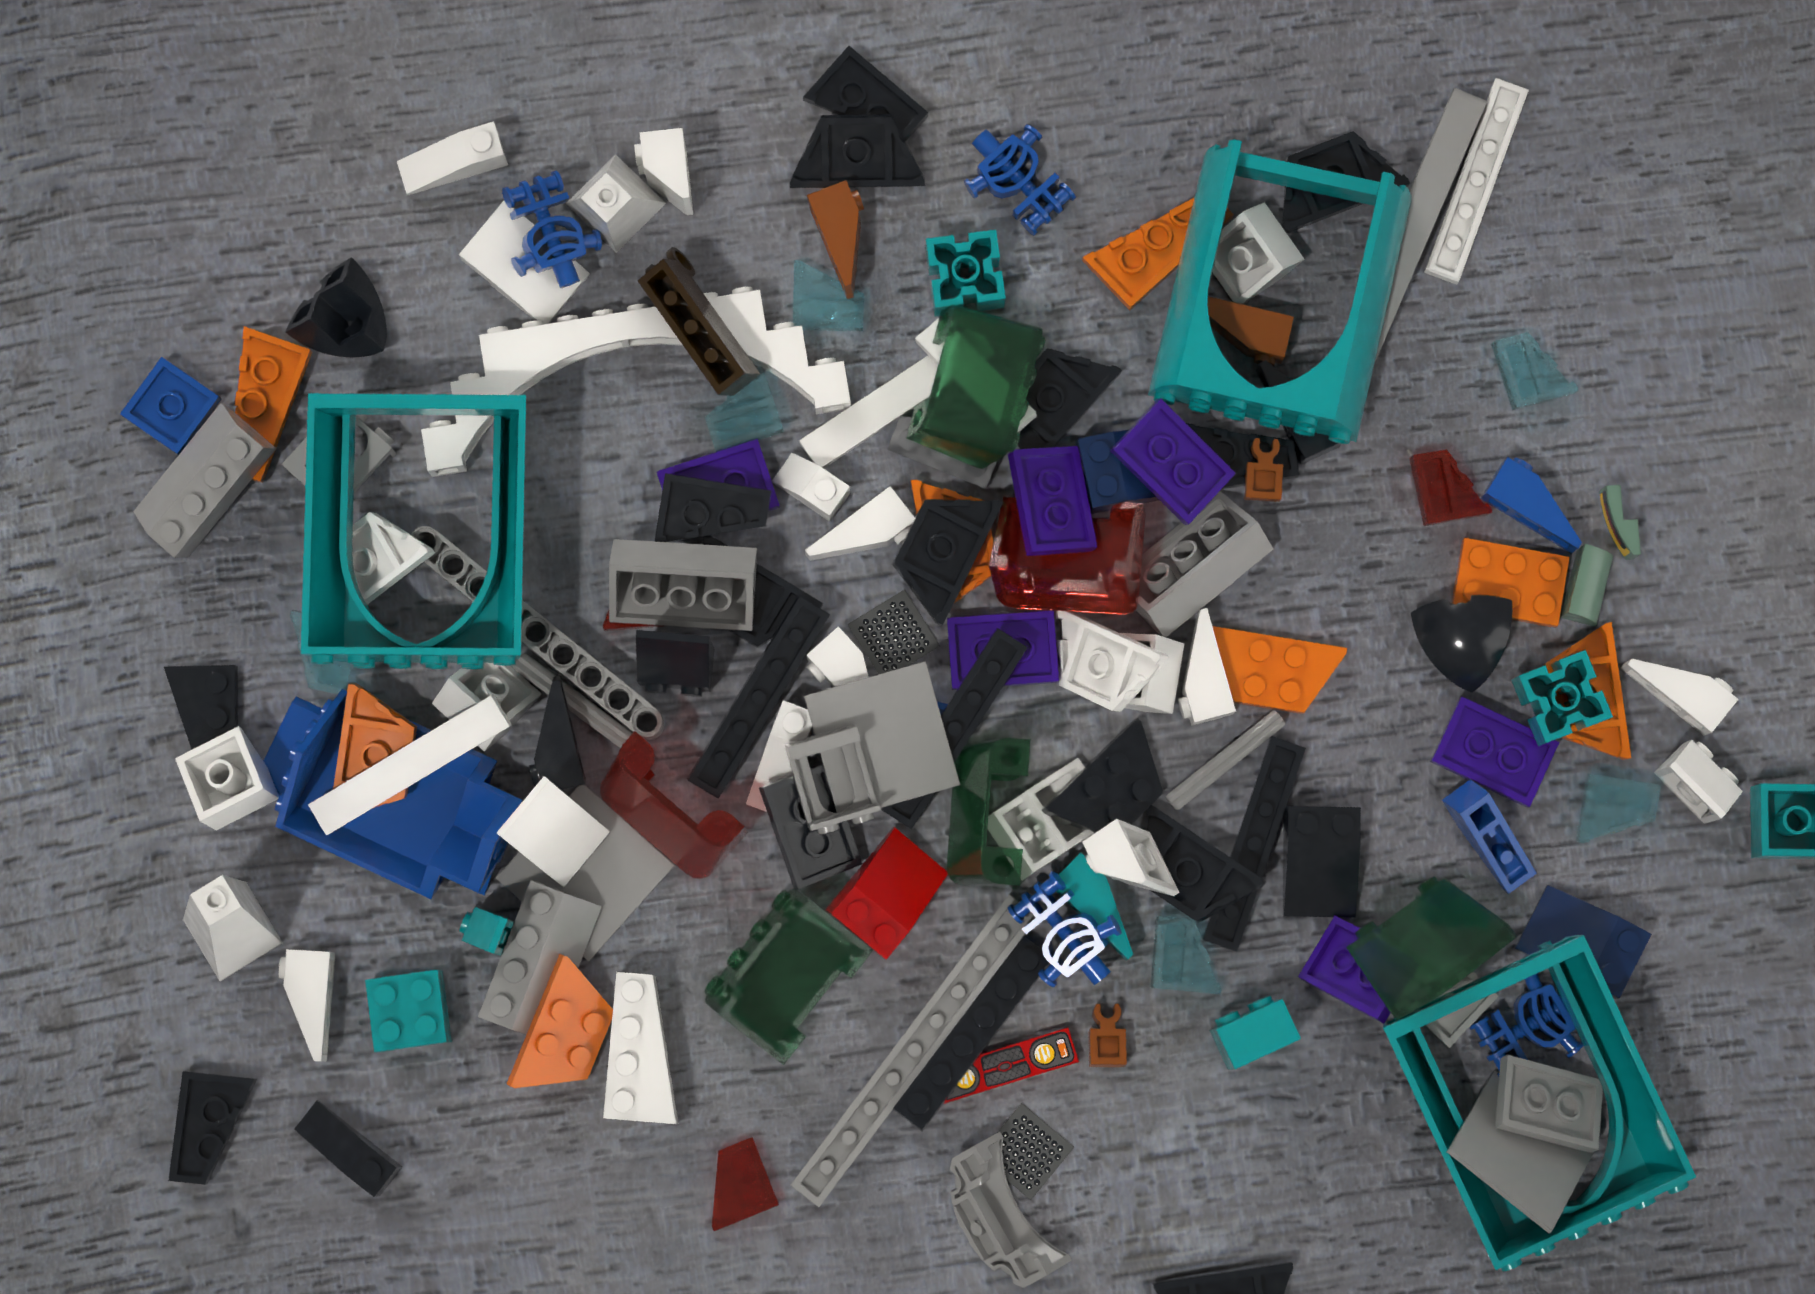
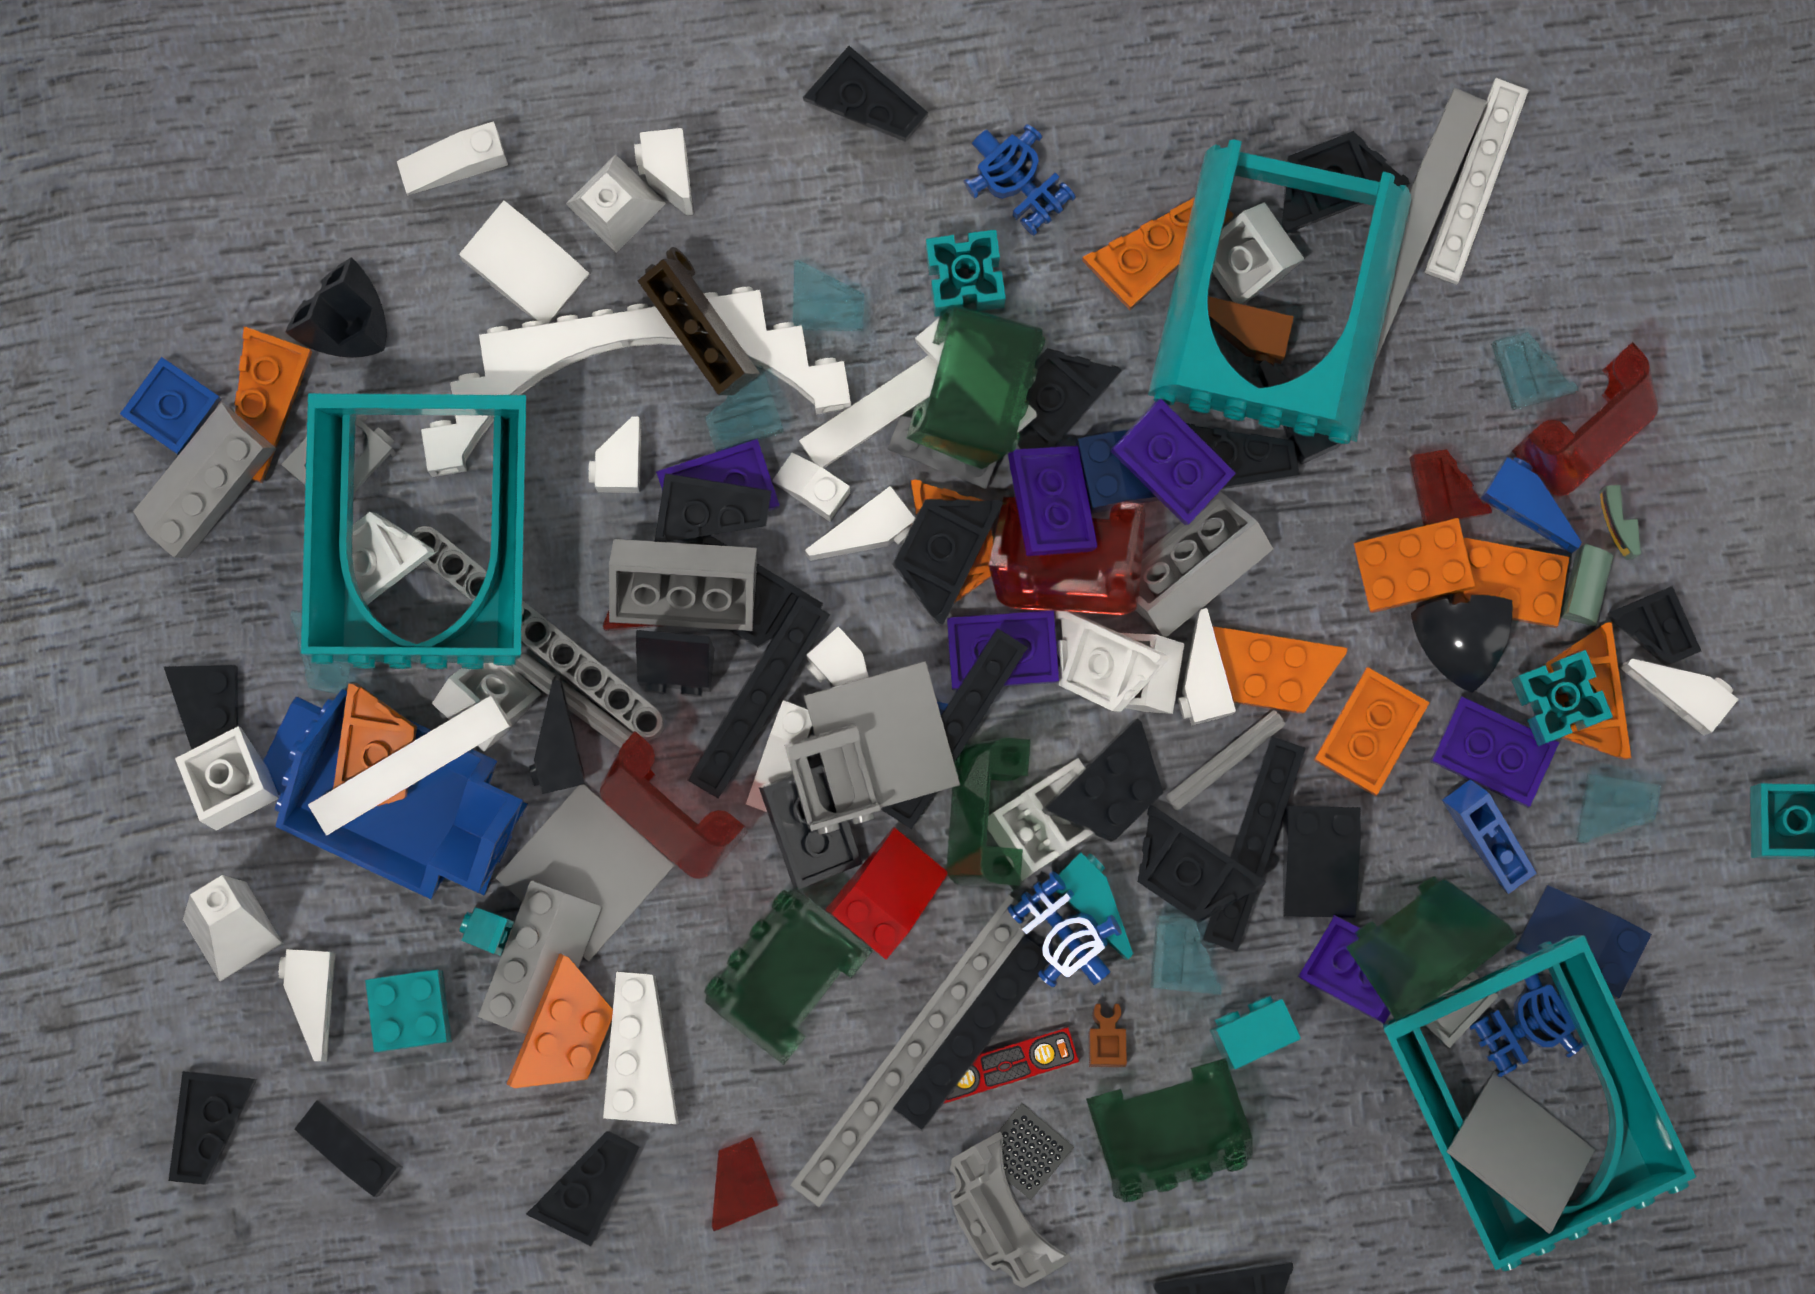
(553, 832): white slope -> none
(561, 262): blue piece -> none
(587, 1191): none -> black wing
(619, 461): none -> white slope
(839, 224): dark orange slope -> none
(858, 150): black wing -> none
(893, 634): dark grey sticker -> none
(1130, 857): white slope -> none
(1172, 1133): none -> clear green windscreen
(1264, 478): dark orange plate -> none
(1371, 731): none -> orange plate
(1414, 565): none -> orange plate
(1549, 1104): light grey plate -> none
(1570, 458): none -> clear red windscreen
(1658, 626): none -> black wing
(1699, 781): white slope -> none

